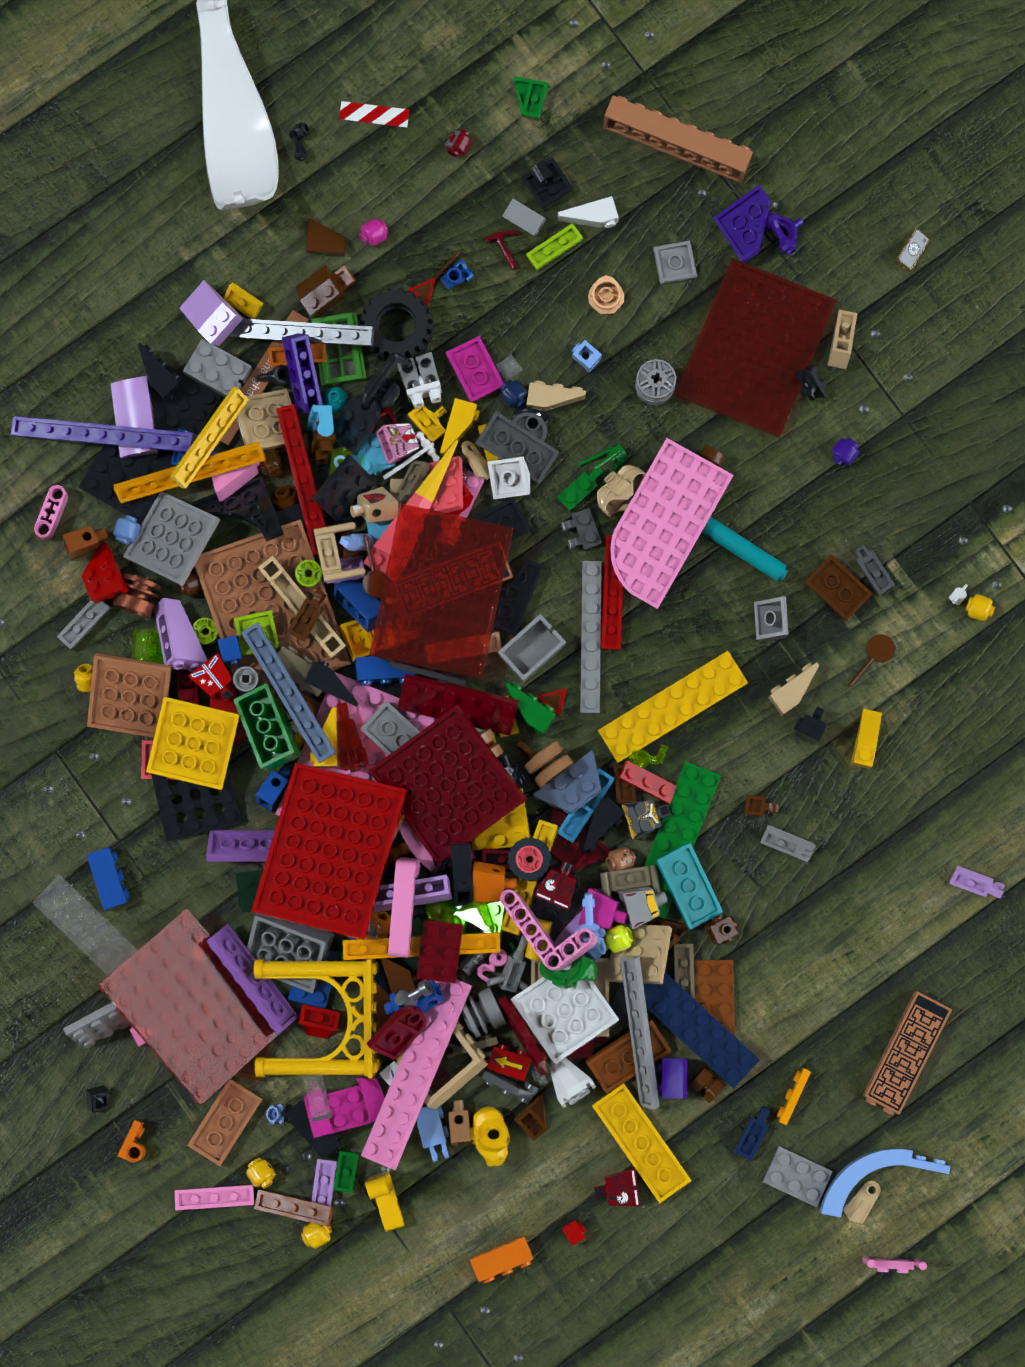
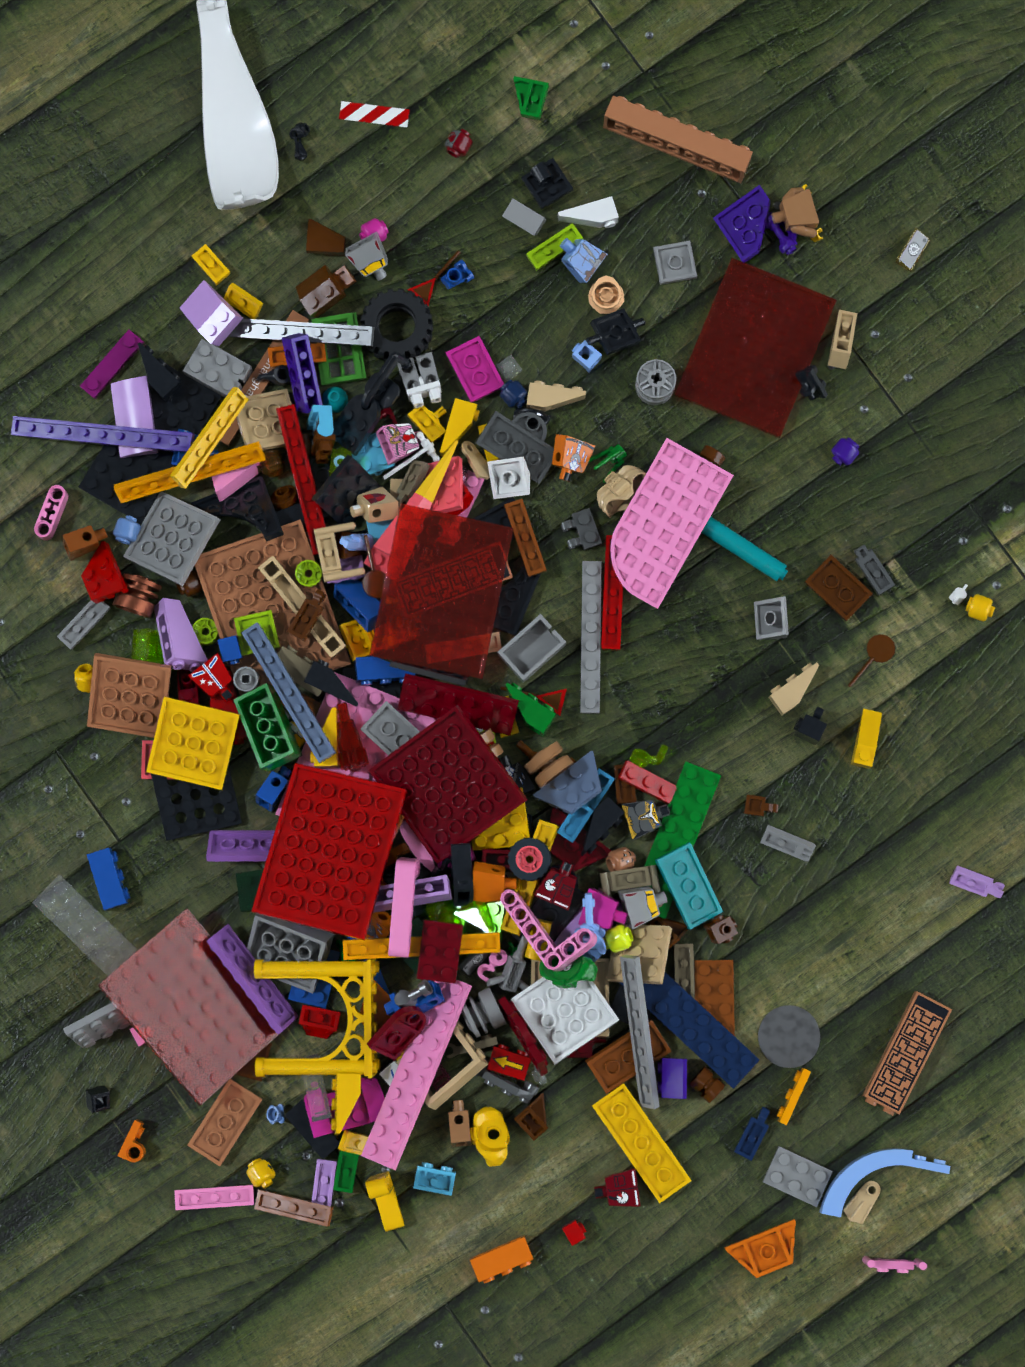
(111, 364): none -> magenta plate
(211, 264): none -> yellow plate
(316, 1235): yellow head -> none
(347, 1091): none -> yellow slope
(353, 1142): none -> yellow plate
(368, 256): none -> light grey torso
(399, 977): reddish brown slope -> none
(432, 1130): light blue hinge -> none
(434, 1179): none -> medium azure bracket
(505, 251): dark red piece -> none
(525, 537): none -> dark orange plate
(569, 1082): white cone -> none
(571, 455): none -> orange torso
(580, 489): green plate -> none
(581, 258): none -> medium blue torso
(615, 331): none -> black plate
(672, 706): yellow plate -> none
(766, 1250): none -> orange wing
(789, 1036): none -> flat silver sticker
(798, 213): none -> medium nougat torso

